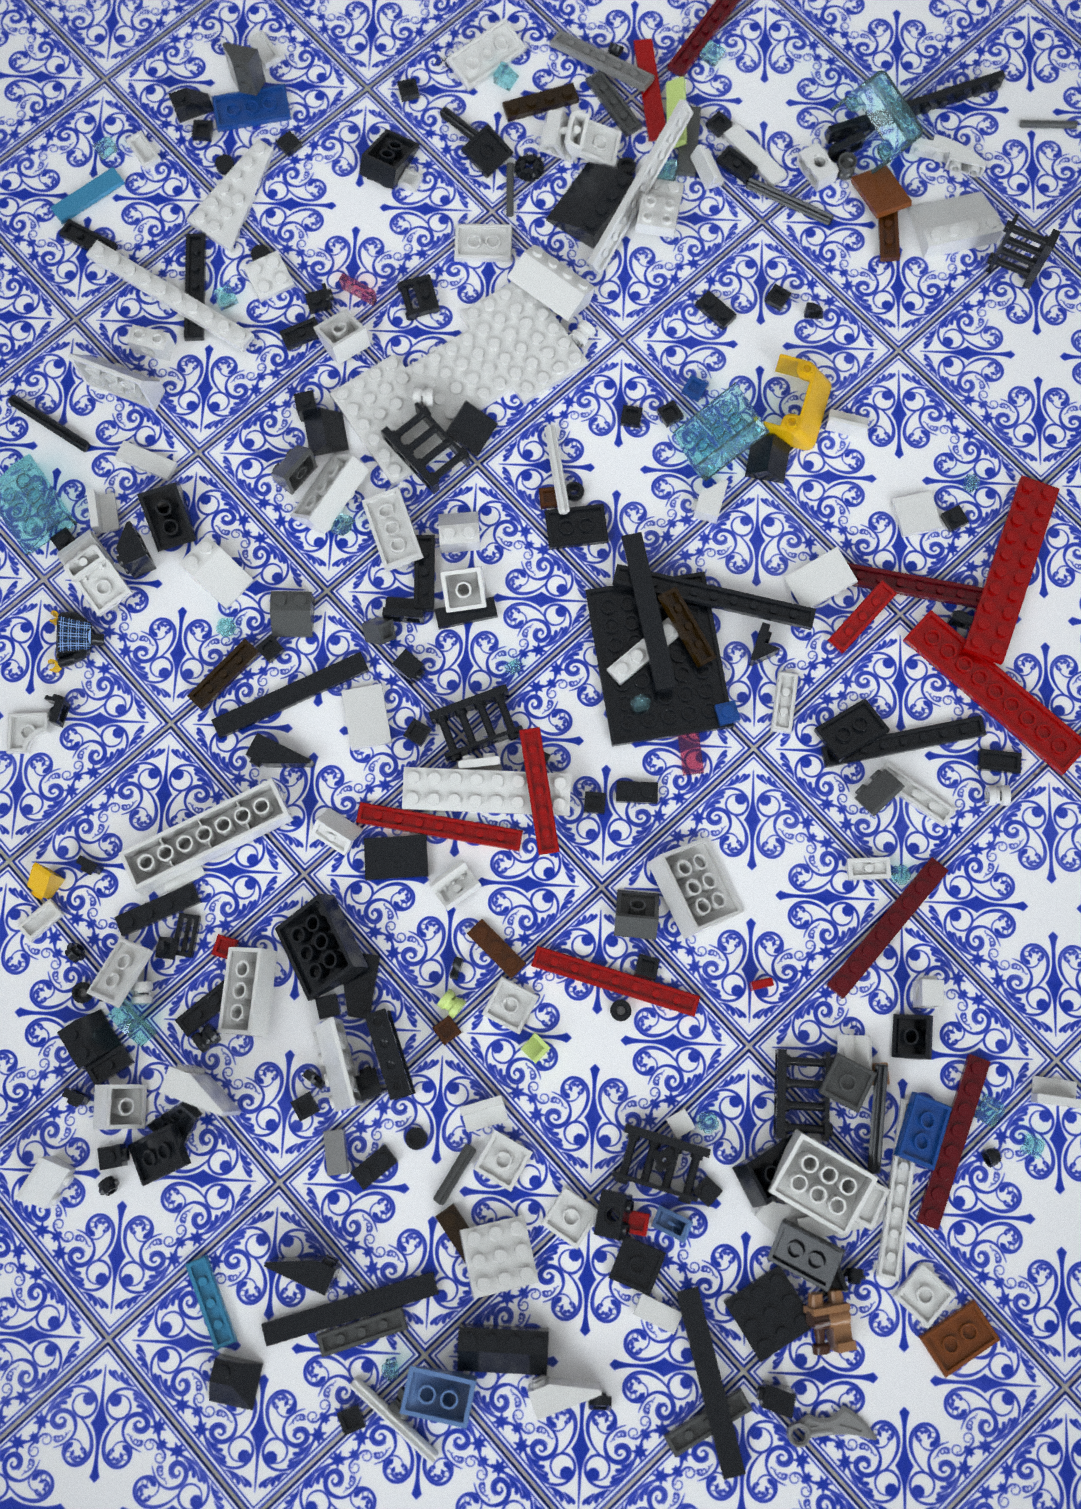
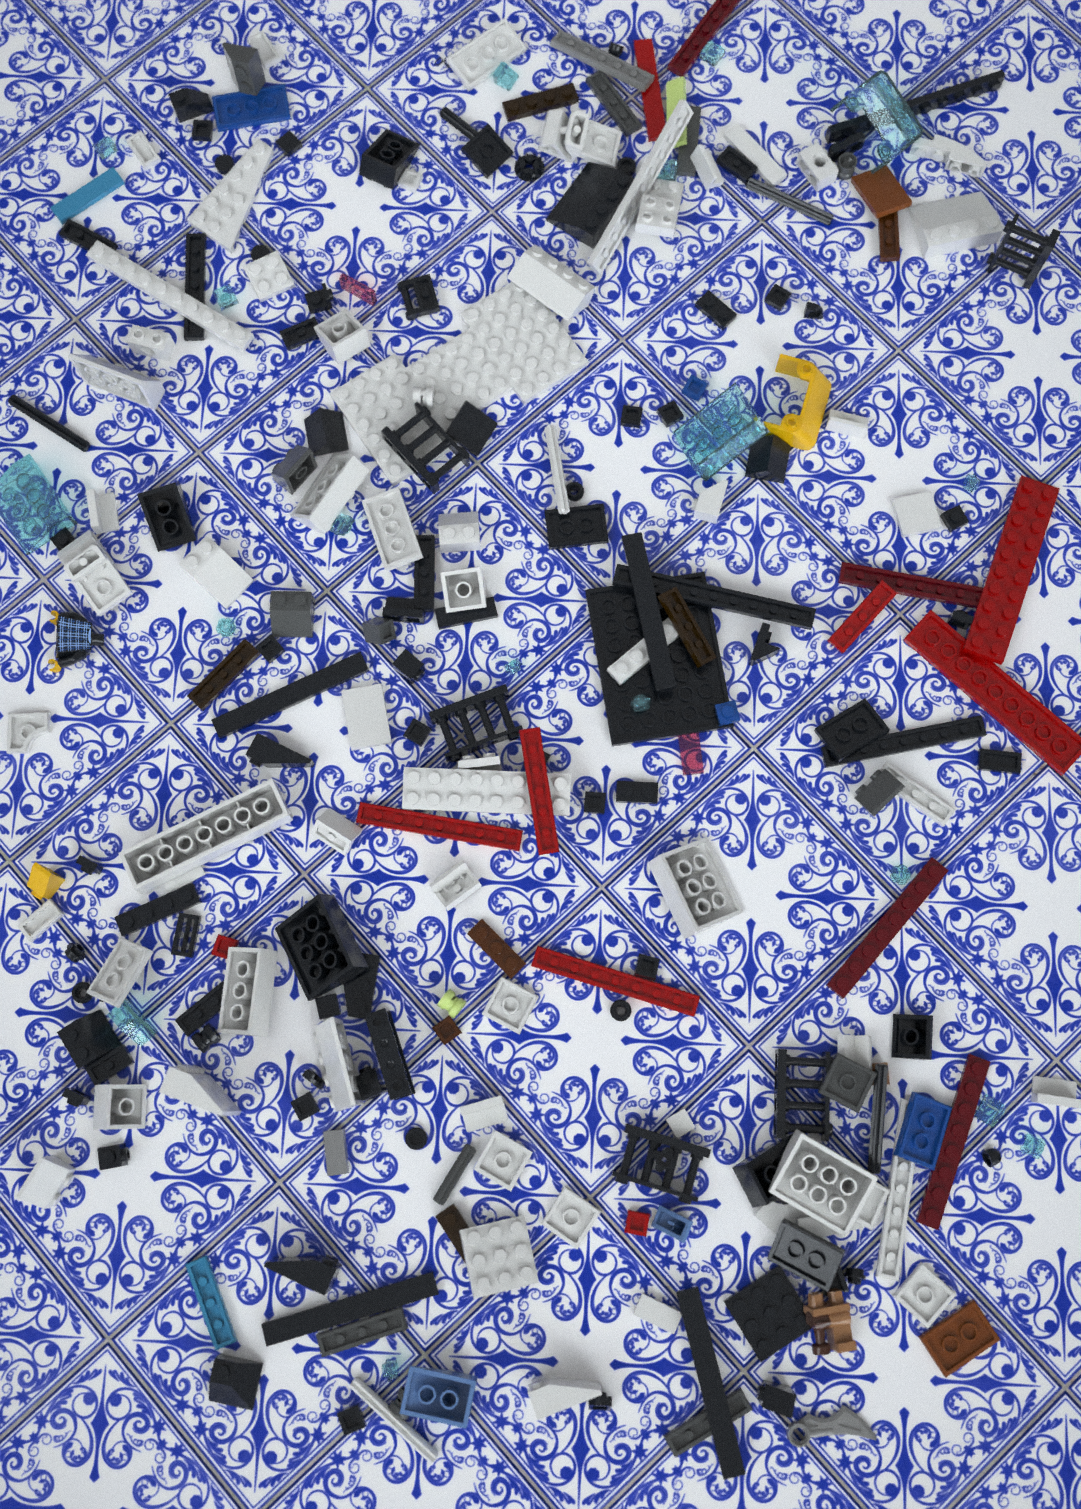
(59, 712): black bracket -> none
(108, 1186): black plate -> none
(133, 552): black slope -> none
(142, 988): white wheel -> none
(146, 460): white tile -> none
(159, 1154): black tile -> none
(166, 948): black plate -> none
(183, 1114): black wing -> none
(305, 404): black brick -> none
(374, 1166): black plate -> none
(396, 857): black tile -> none
(408, 89): black plate -> none
(457, 966): black tile -> none
(483, 243): white tile -> none
(502, 1349): black slope -> none
(510, 189): dark grey bar -> none
(535, 1048): yellowish green panel -> none
(547, 498): reddish brown tile -> none
(582, 333): white wheel -> none
(605, 1224): black brick -> none
(636, 914): dark grey slope -> none
(637, 1265): black tile -> none
(707, 1191): black plate -> none
(714, 1123): clear light blue plate -> none
(718, 124): black plate -> none
(760, 984): red tile -> none
(784, 702): white tile -> none
(821, 579): white tile -> none
(868, 868): white plate -> none
(928, 992): white brick -> none
(997, 795): white wheel -> none
(1056, 124): dark grey bar -> none

